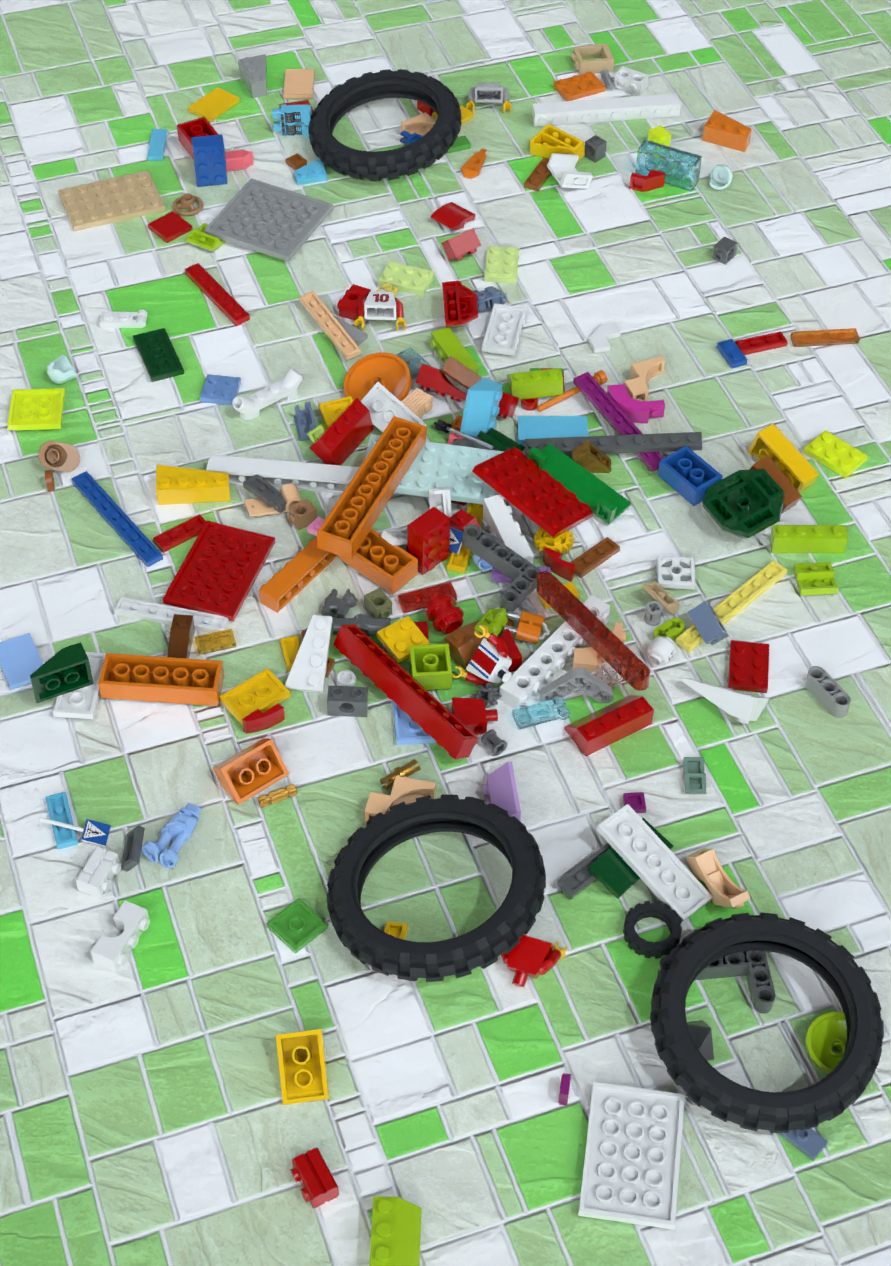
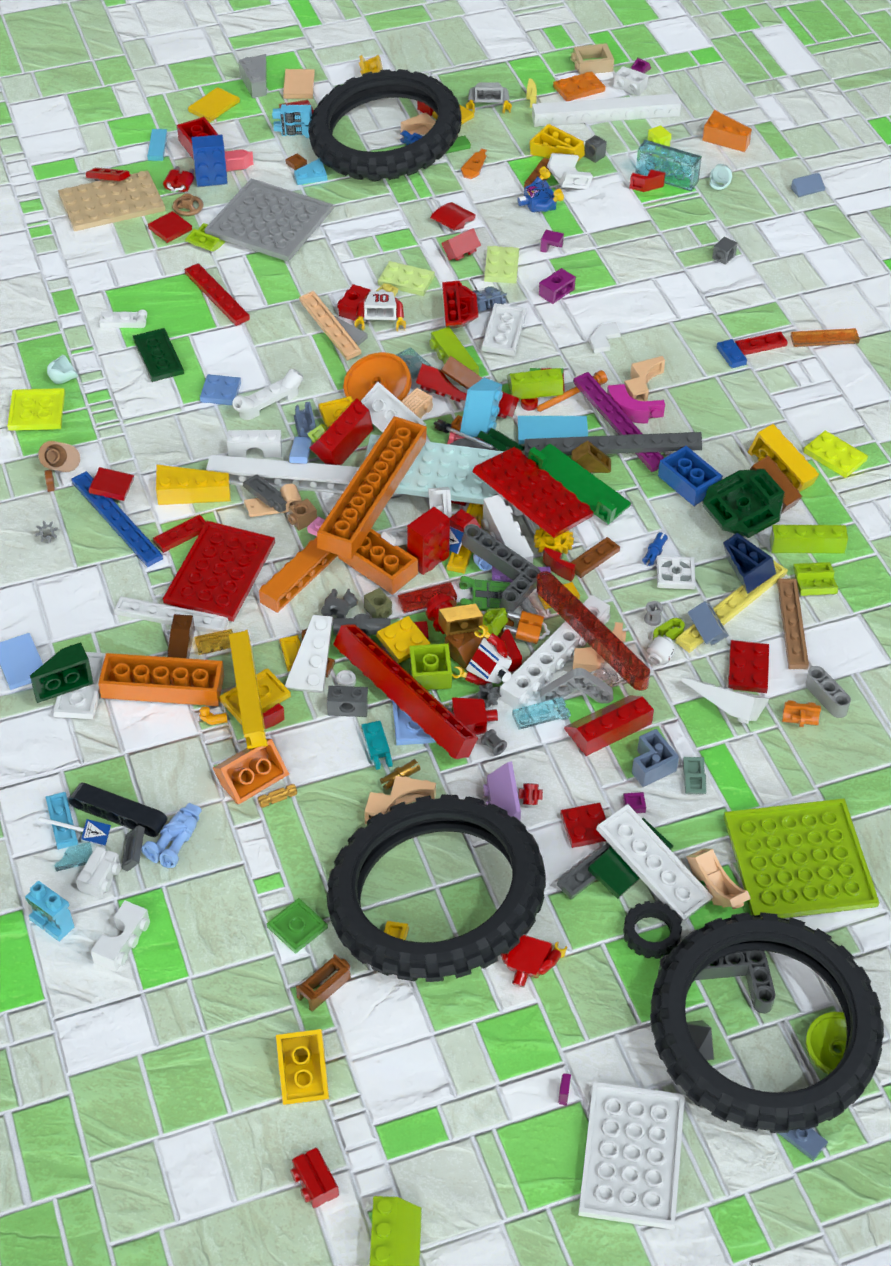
(48, 536): none -> gear
(49, 911): none -> medium azure hips
(74, 857): none -> clear light blue tile
(107, 174): none -> red tile
(111, 484): none -> red tile
(117, 809): none -> black beam
(176, 181): none -> red piece
(210, 718): none -> light orange arm
(248, 690): none -> yellow tile
(267, 440): none -> white arch
(300, 450): none -> light blue tile
(318, 996): none -> dark orange window
(371, 65): none -> yellow bracket
(376, 743): none -> teal hinge
(460, 619): none -> pearl gold brick
(485, 593): none -> bright green flag
(530, 793): none -> red gear
(531, 92): none -> light yellow slope
(539, 194): none -> blue torso
(551, 238): none -> magenta panel
(557, 285): none -> magenta brick
(582, 824): none -> red plate
(607, 79): light grey axle -> none
(641, 66): none -> magenta slope
(655, 549): none -> blue pin
(655, 759): none -> sand blue brick
(662, 596): tan slope -> none
(748, 562): none -> dark blue wedge
(792, 624): none -> medium nougat tile
(800, 859): none -> lime plate
(801, 713): none -> orange hips
(807, 185): none -> sand blue slope

